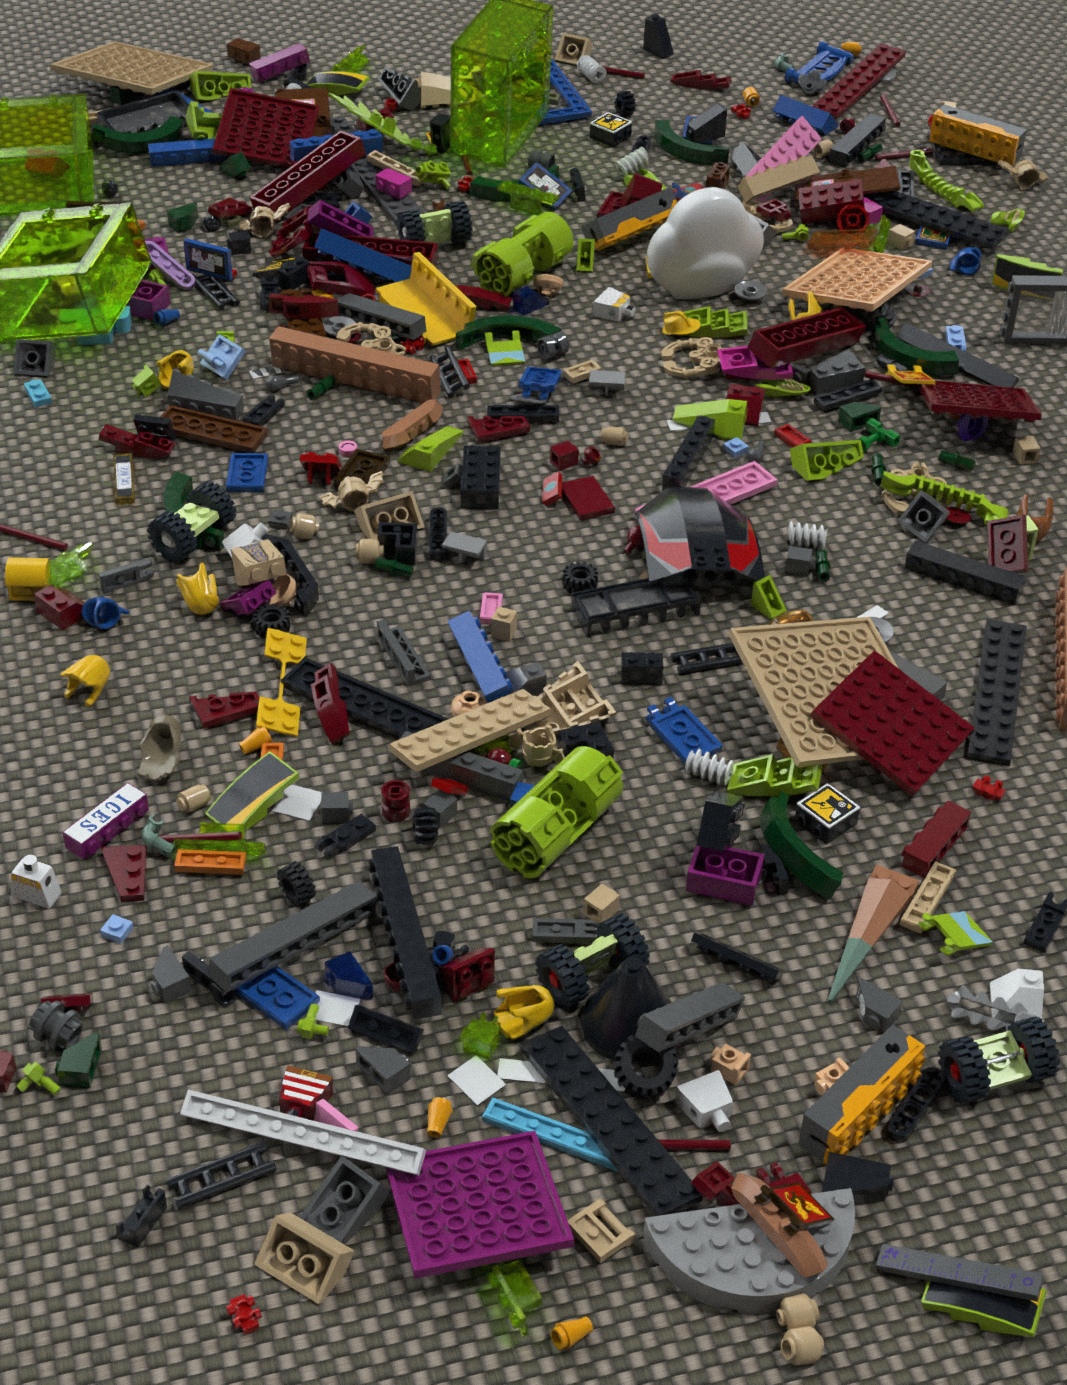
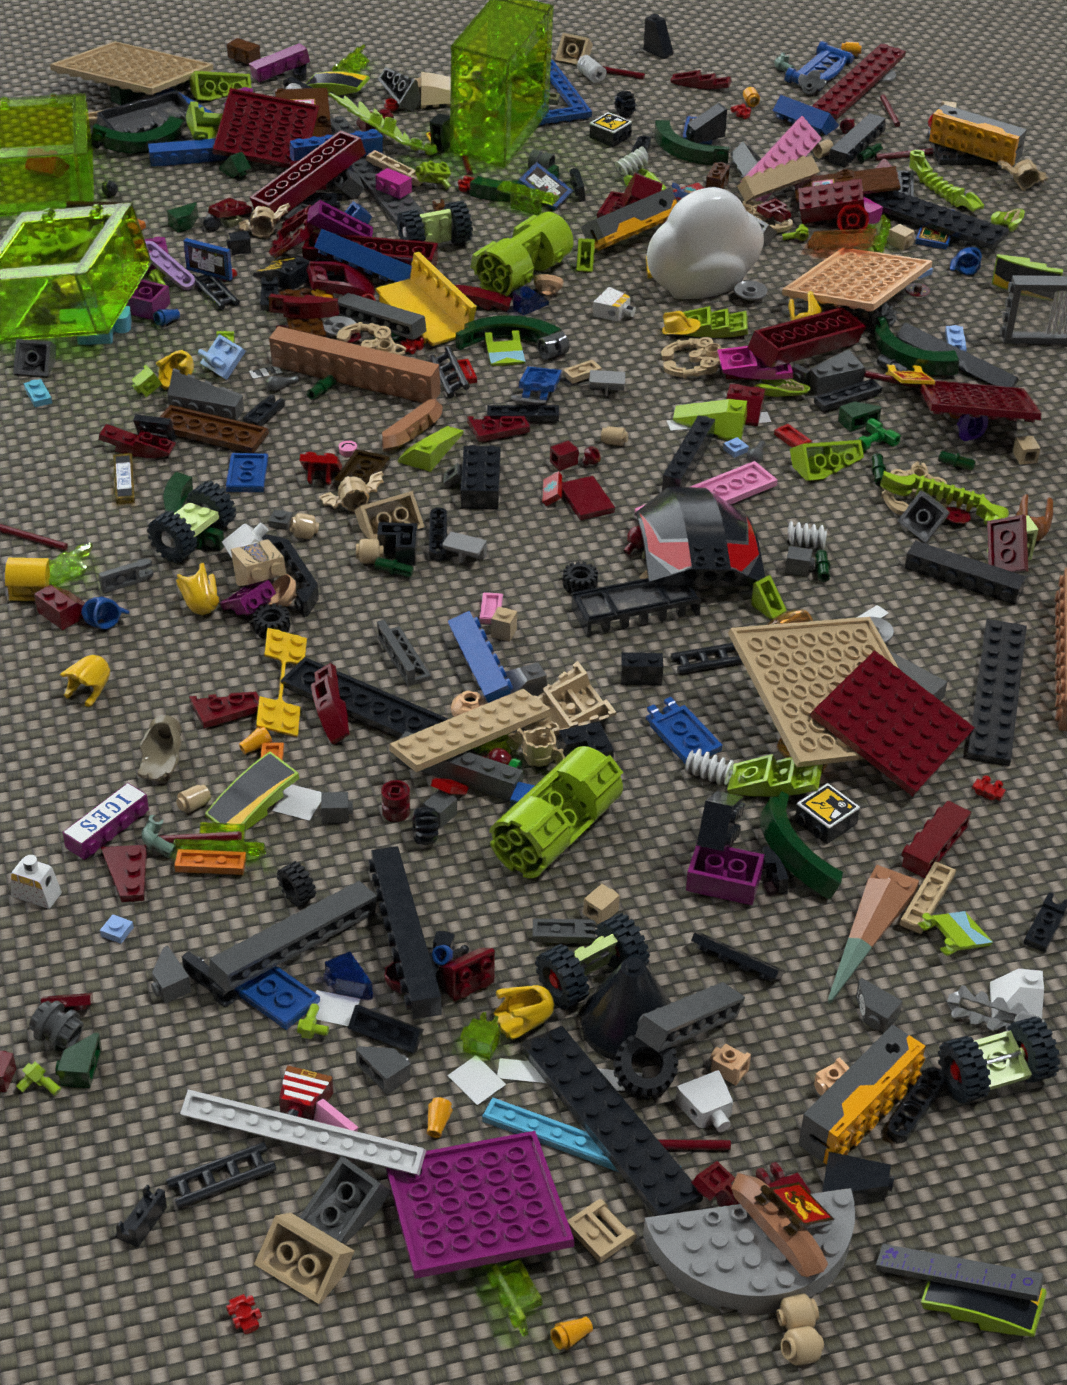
(345, 836): black hinge -> none

